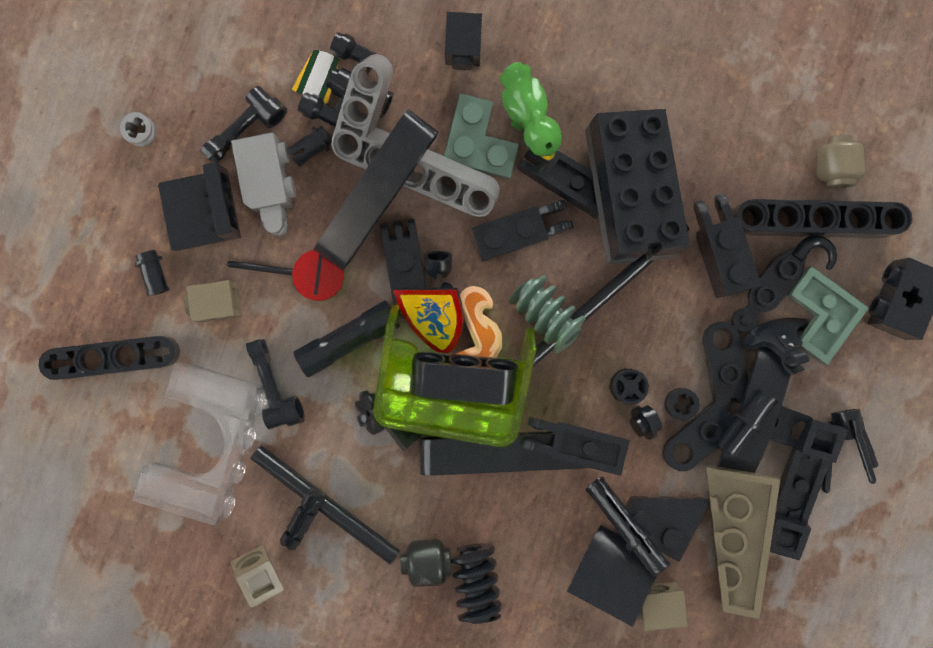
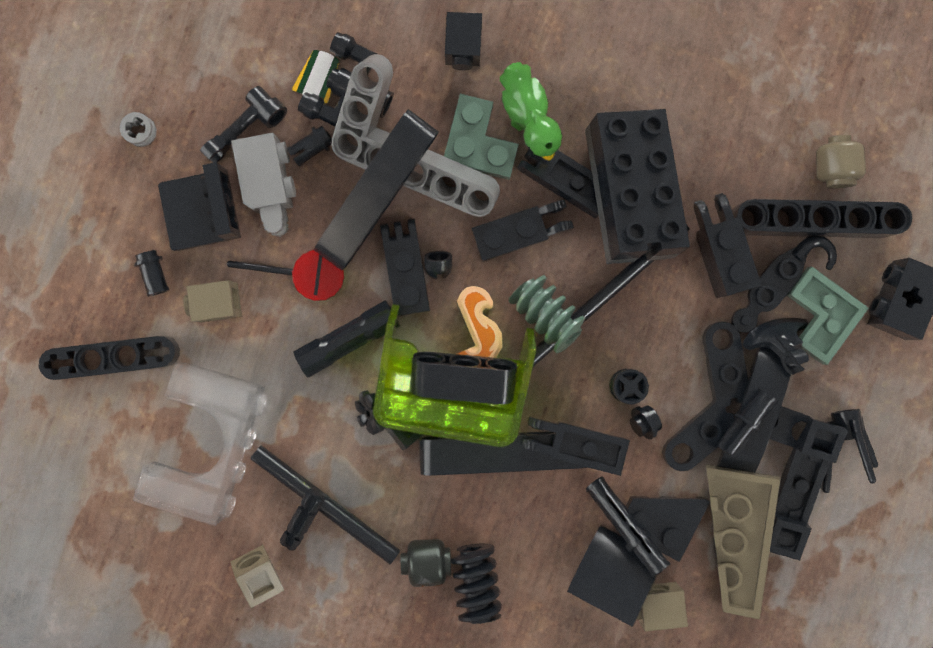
(280, 411): black brick -> none
(433, 314): shield -> none
(692, 408): black bush -> none

